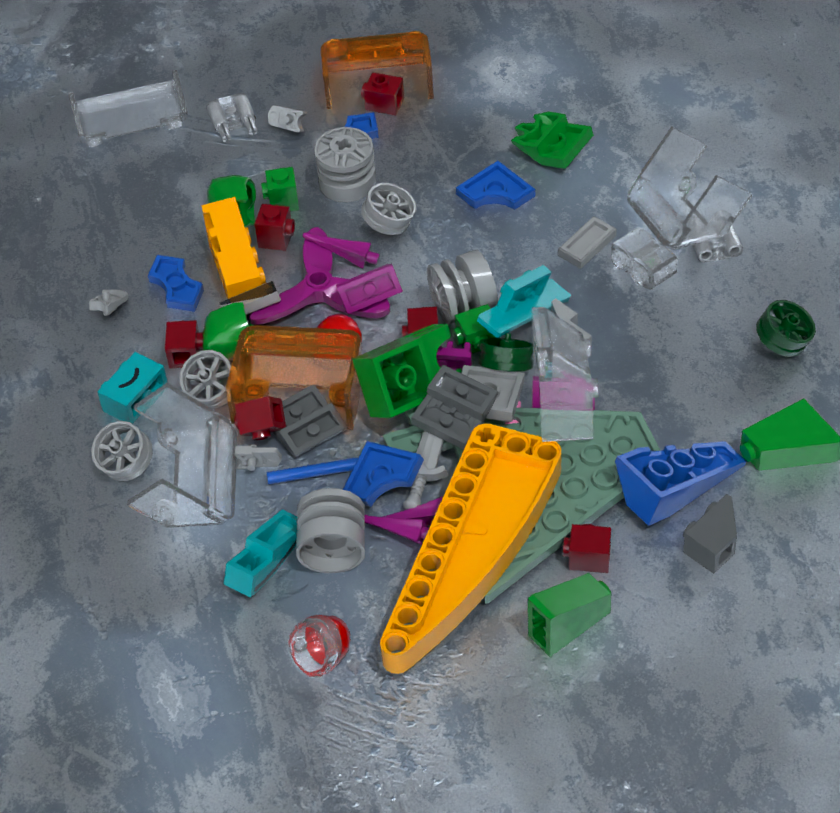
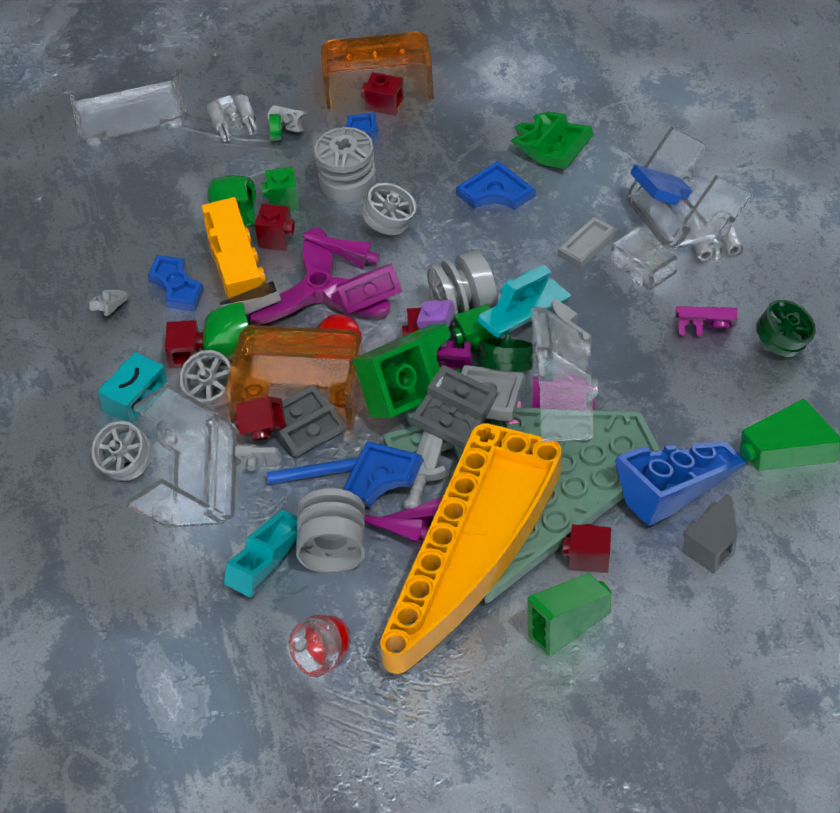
(275, 127): none -> green tile
(435, 313): none -> medium lavender plate
(661, 185): none -> blue tile
(718, 317): none -> magenta plate

